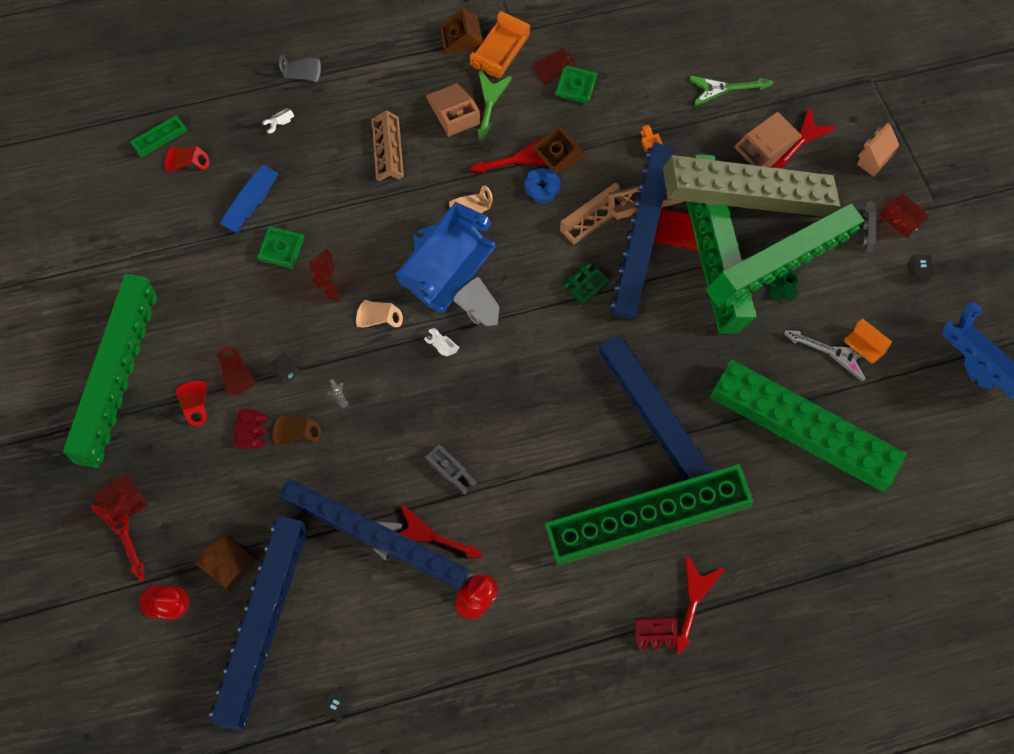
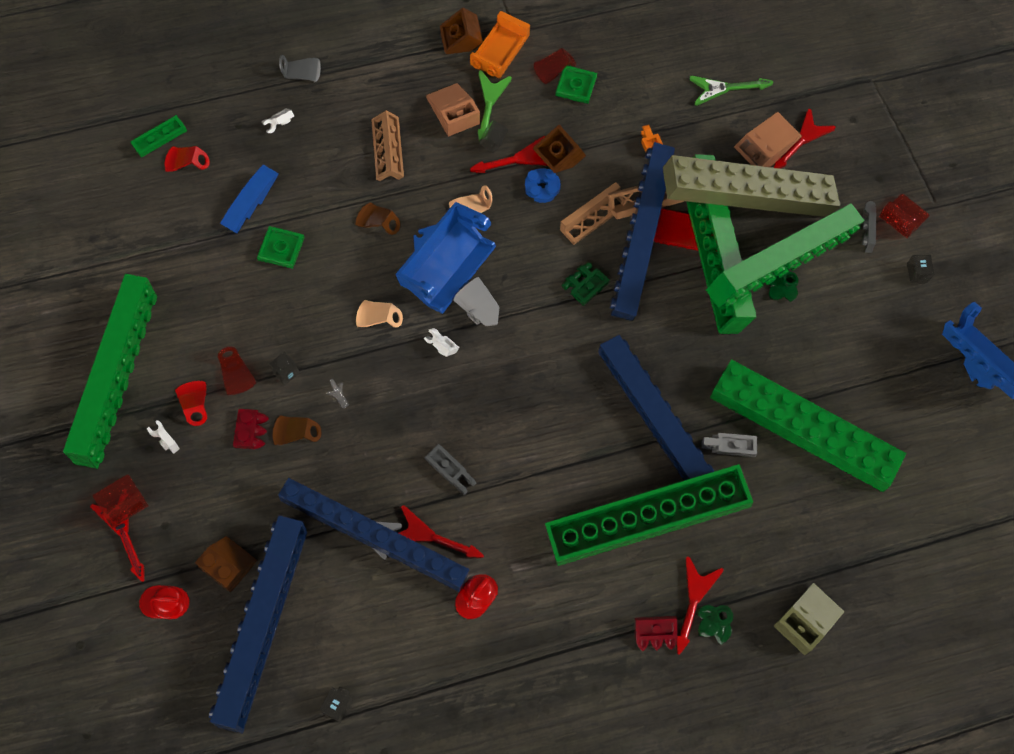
(166, 440): none -> white plate
(321, 271): clear red bracket -> none
(376, 216): none -> reddish brown piece
(713, 625): none -> dark green plate
(731, 444): none -> light grey hinge
(809, 619): none -> olive slope
(843, 355): light grey piece -> none
(868, 341): orange panel -> none
(878, 150): nougat slope -> none

